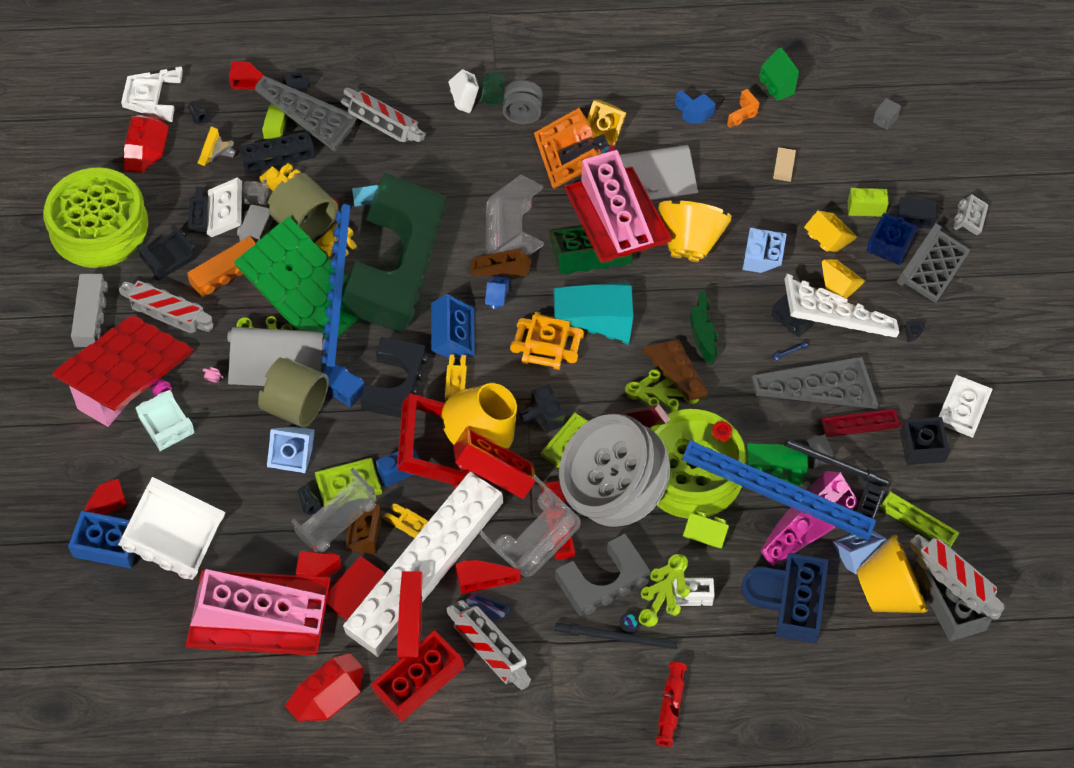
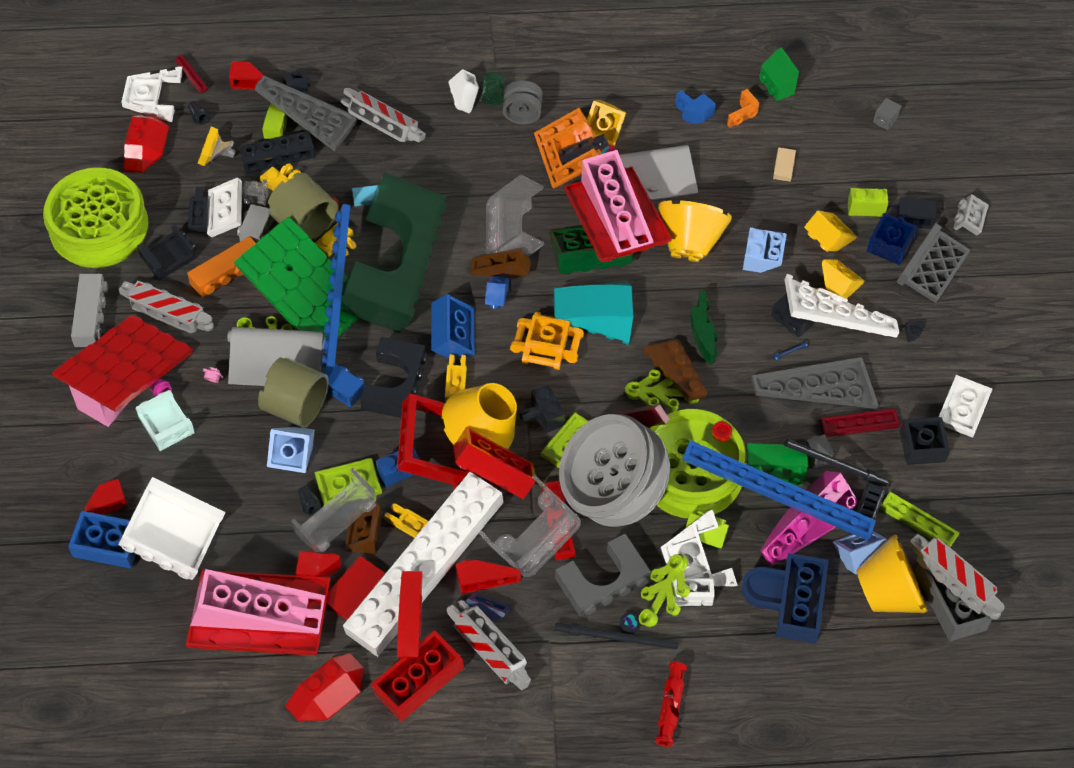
(191, 74): none -> dark red axle
(689, 545): none -> white wing

